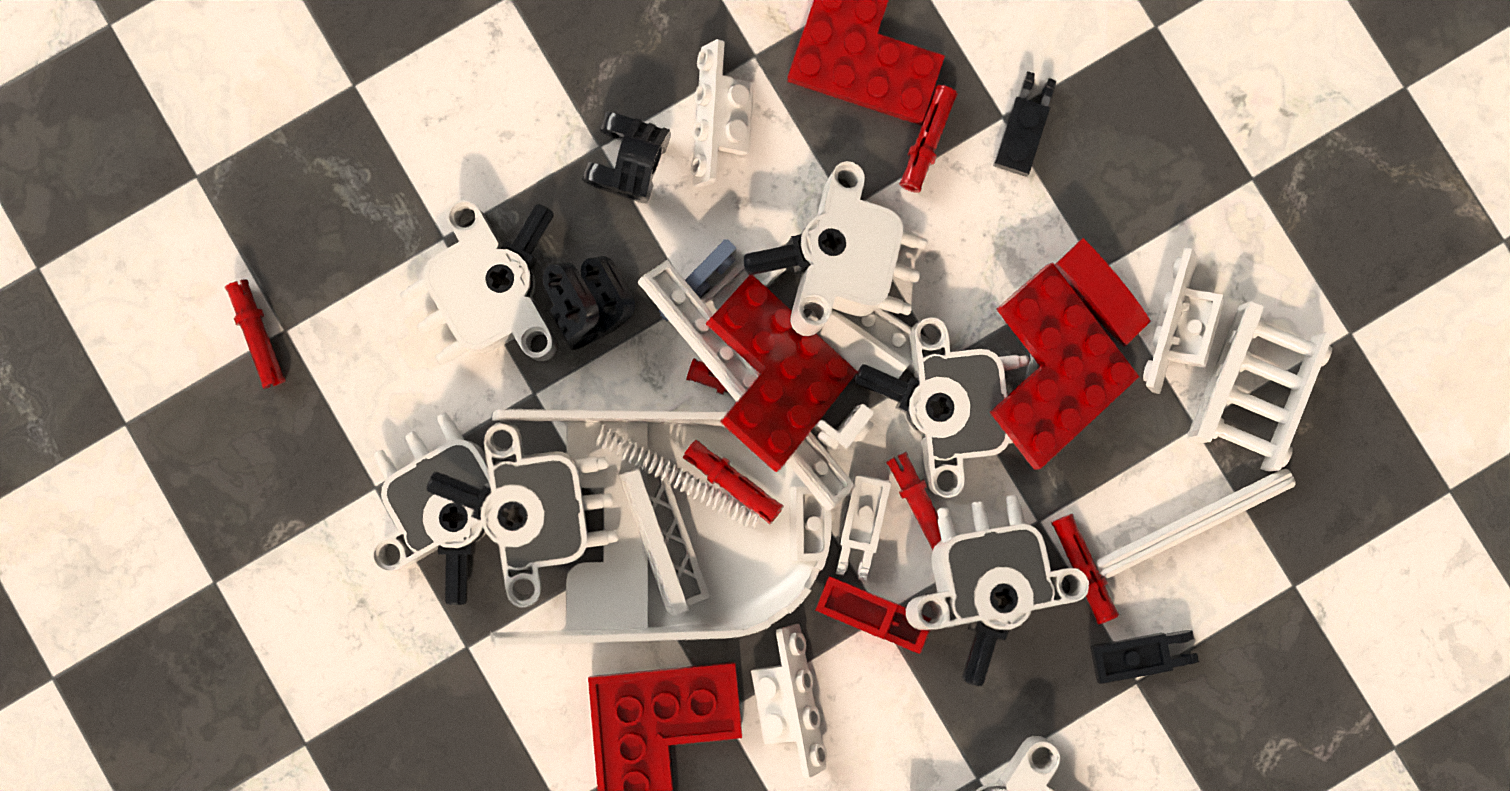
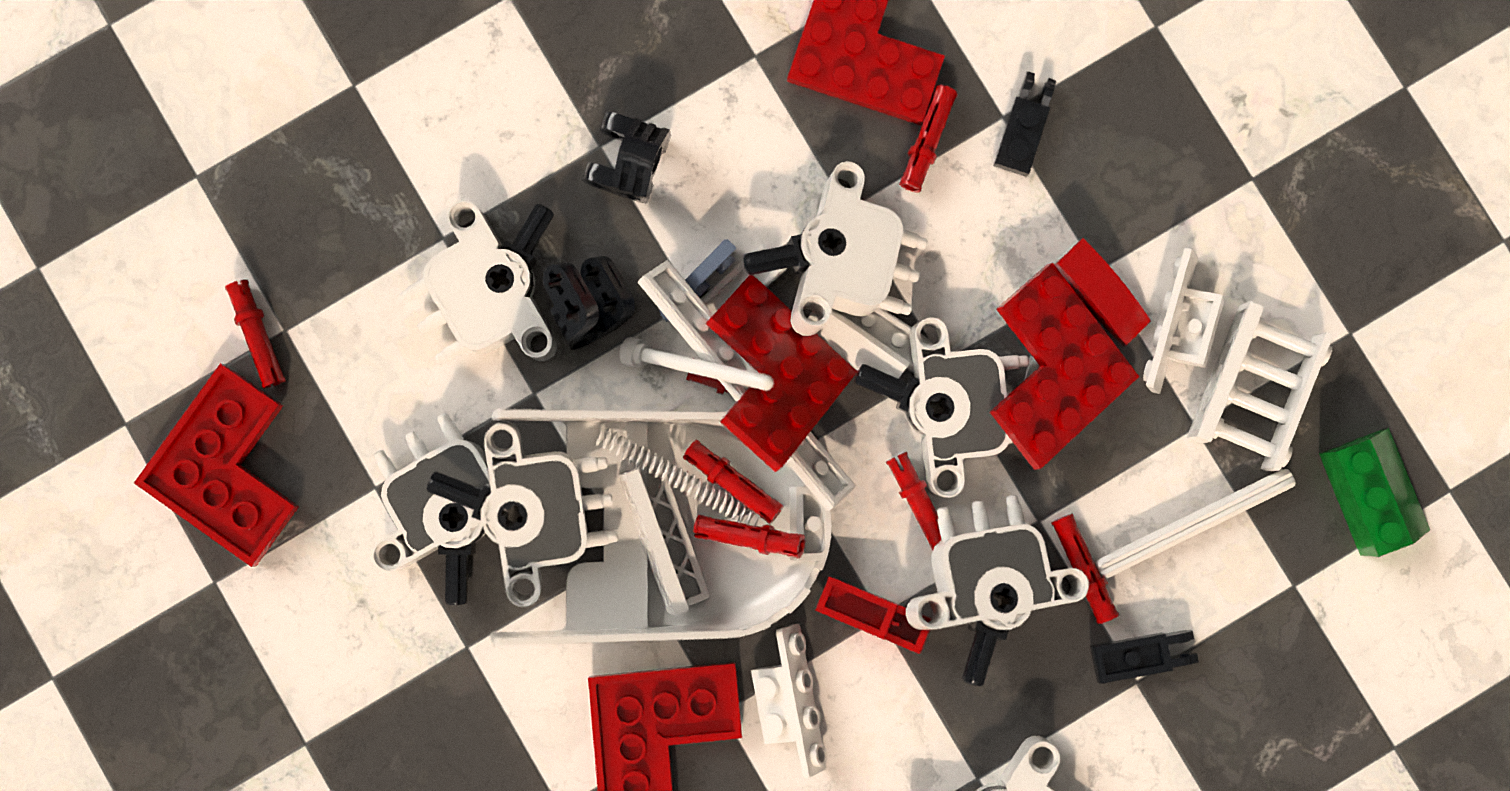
(201, 470): none -> red plate
(639, 353): none -> white piece
(722, 114): white bracket -> none
(763, 539): none -> red pin
(853, 427): white bracket -> none
(863, 522): white hinge -> none
(1375, 494): none -> green slope

